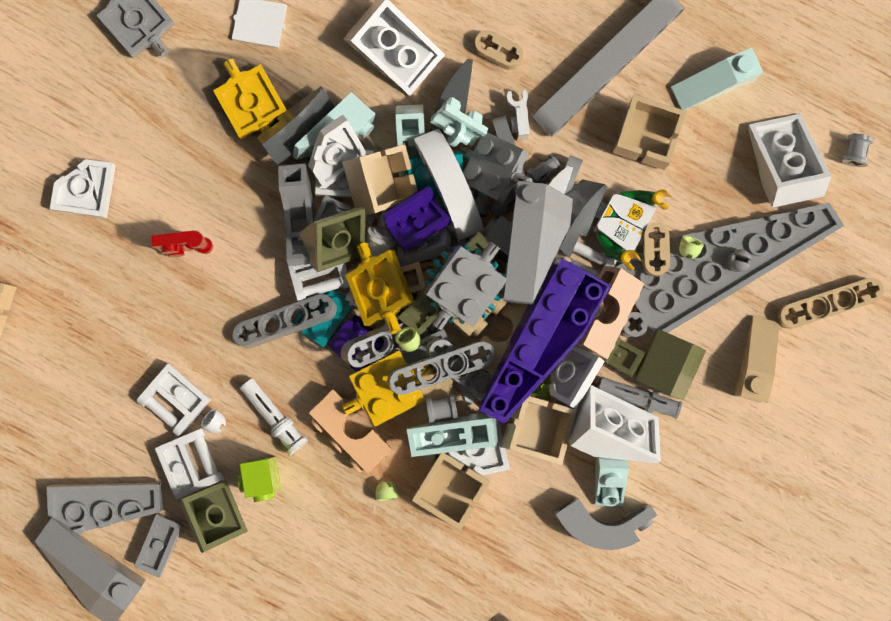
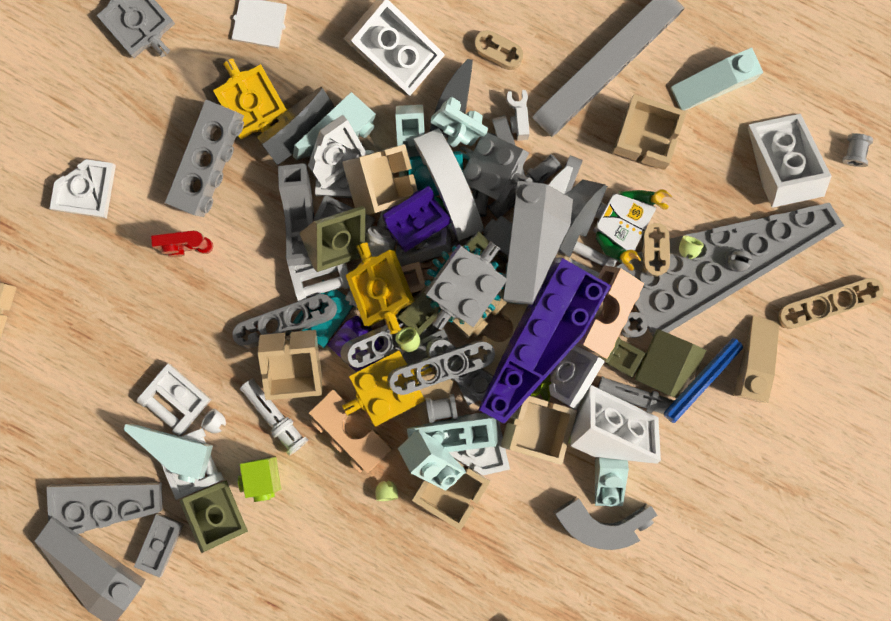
(176, 453): none -> light aqua slope
(192, 166): none -> light grey brick
(292, 365): none -> tan piece
(430, 460): none -> light aqua slope
(703, 380): none -> blue axle

